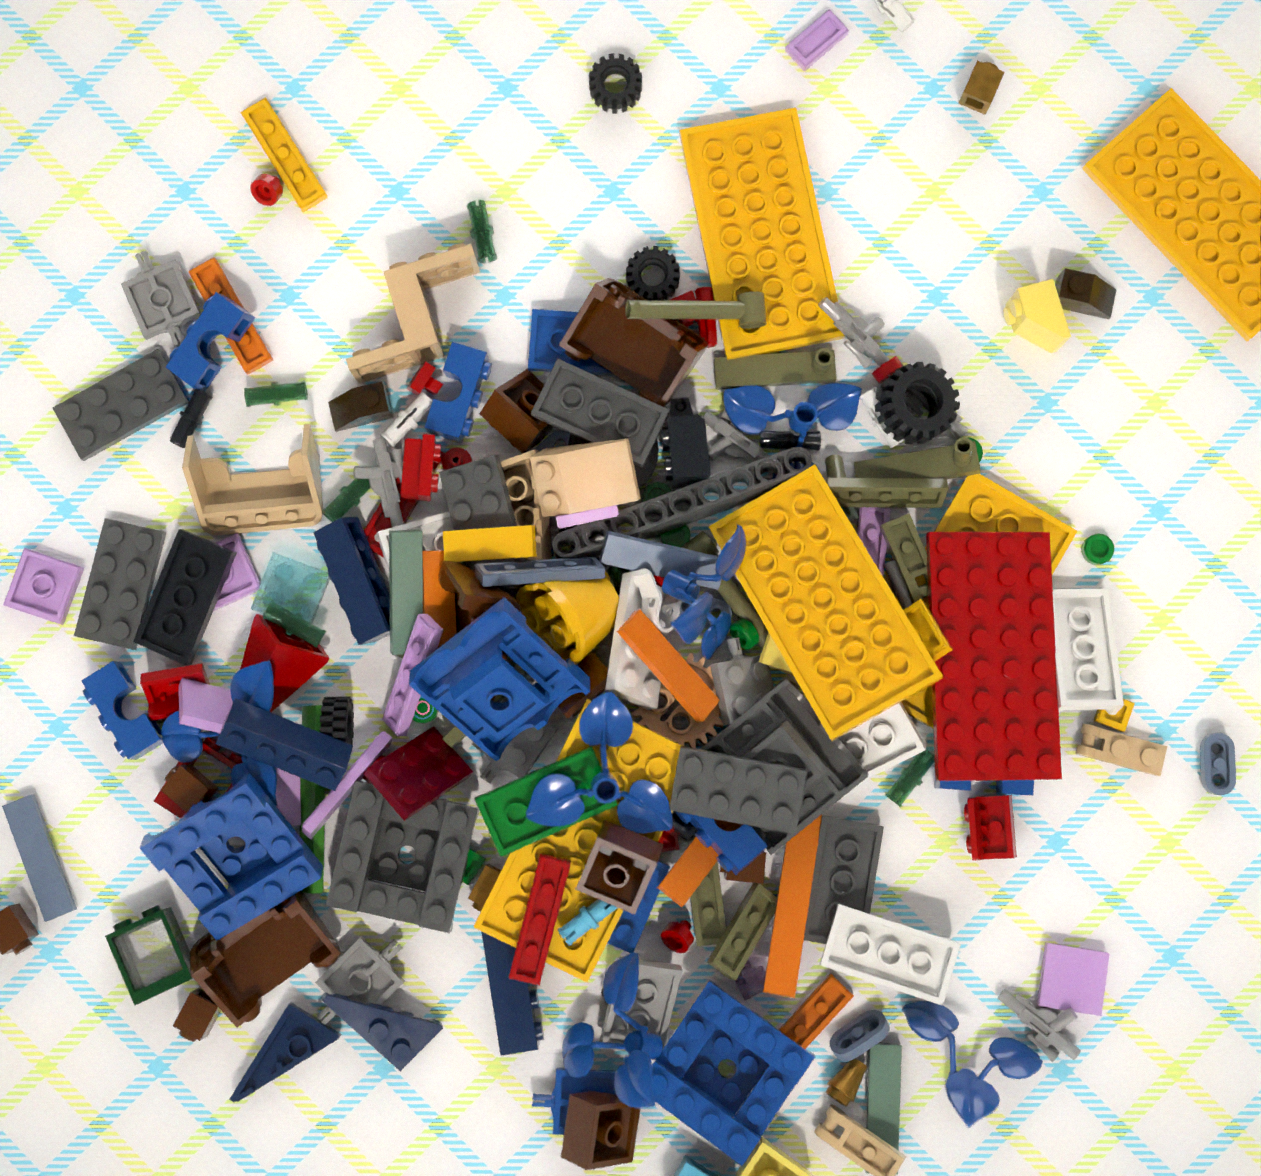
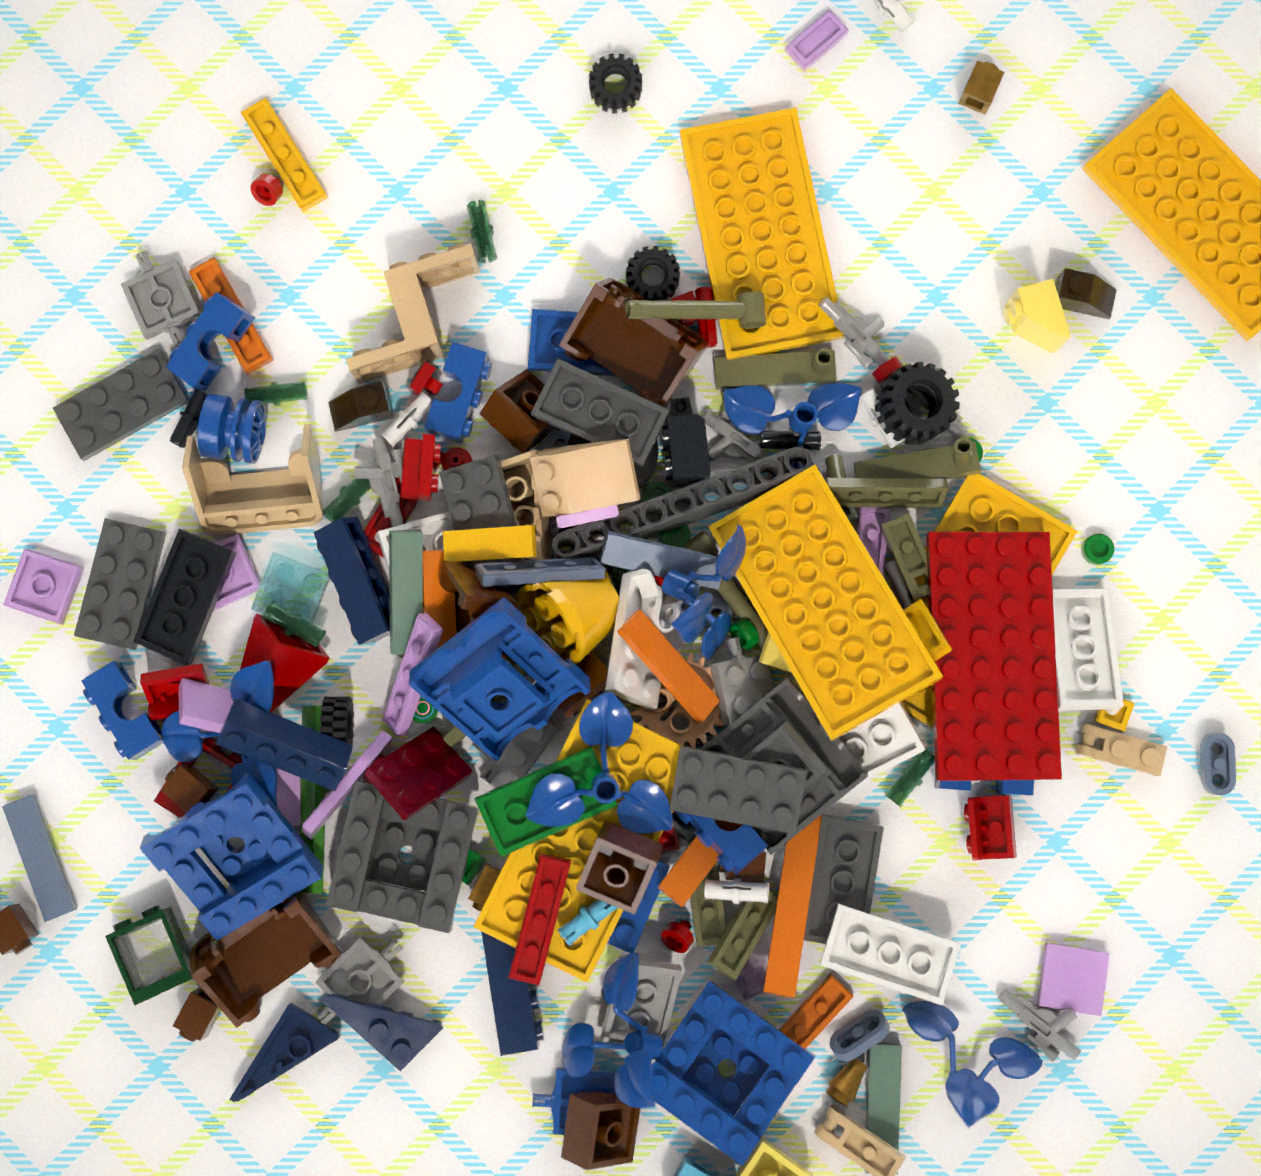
(226, 428): none -> blue wheel
(736, 891): none -> white pin

